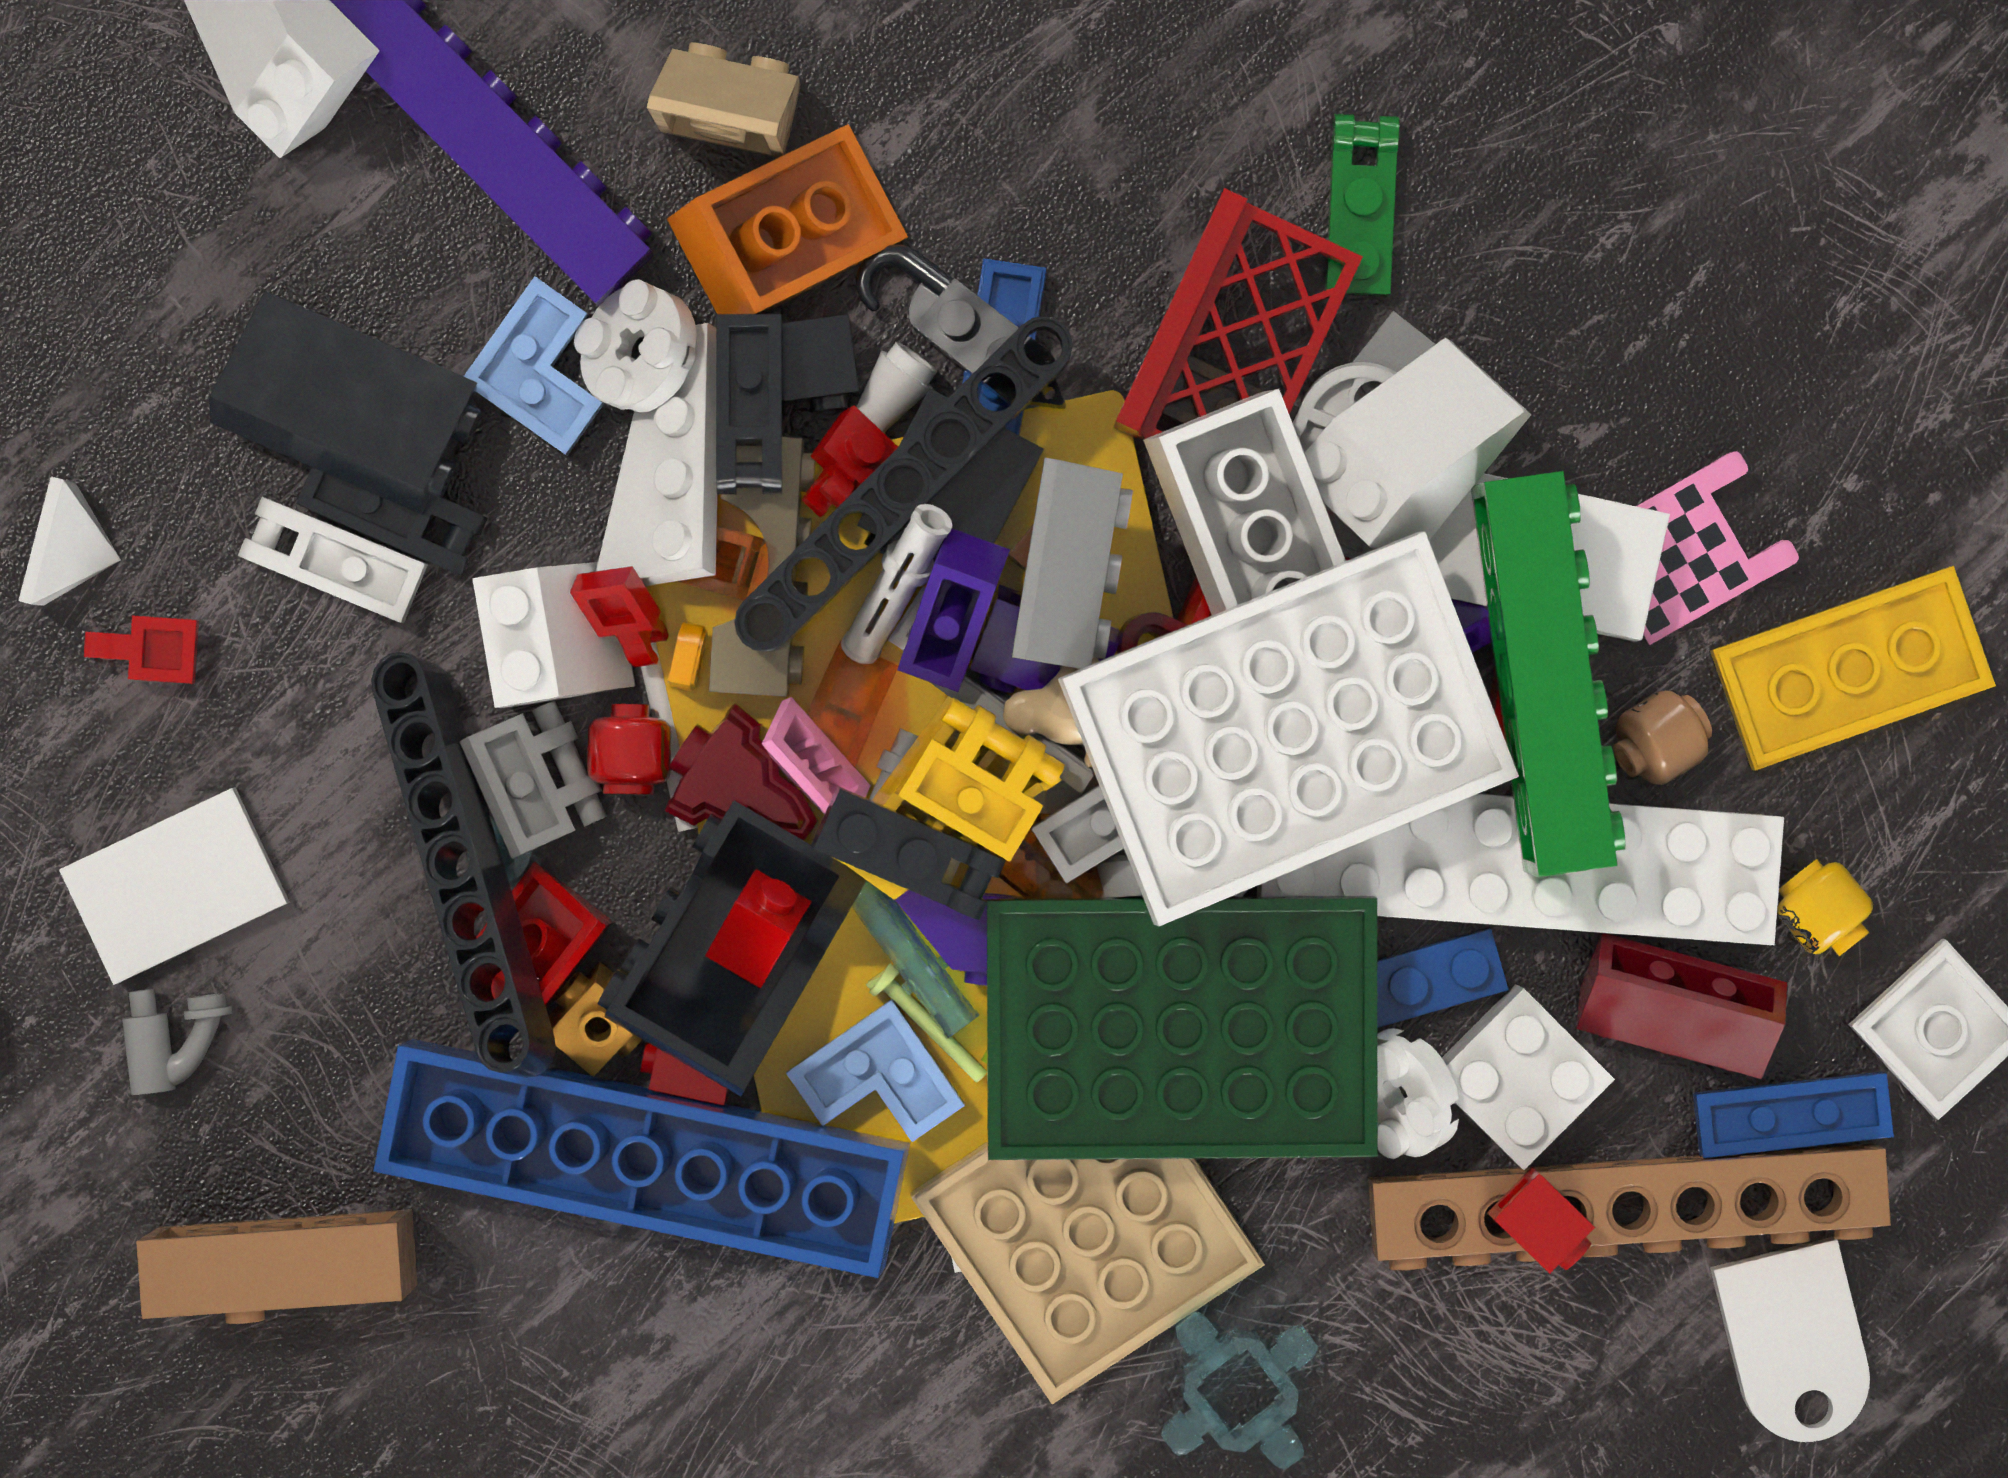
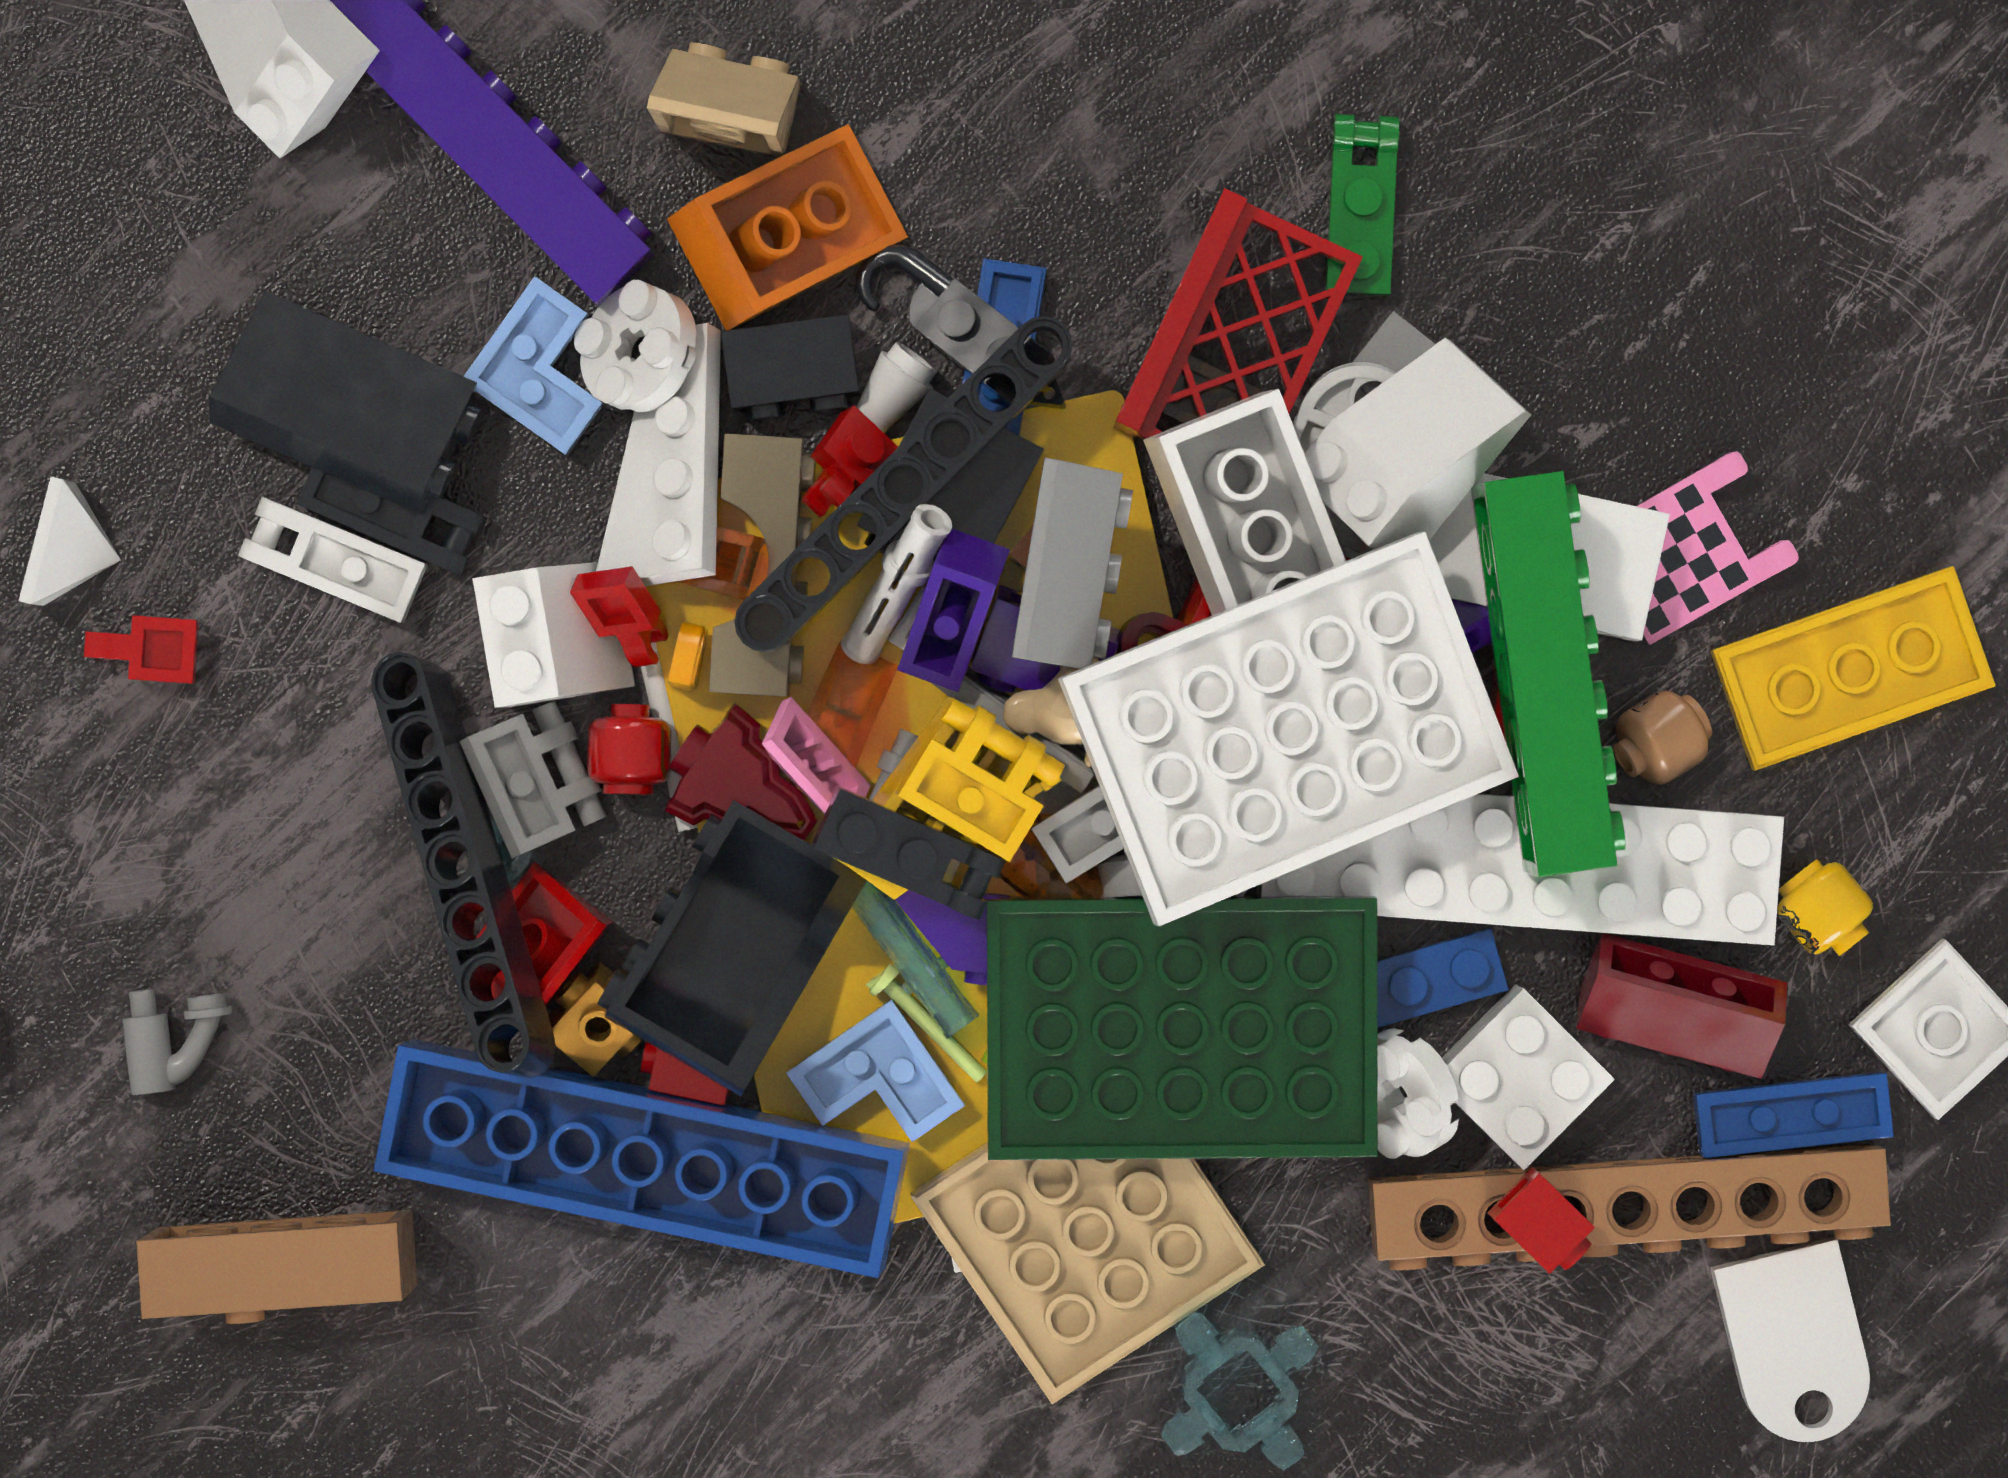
(174, 886): white tile -> none
(749, 401): black plate -> none
(758, 928): red brick -> none

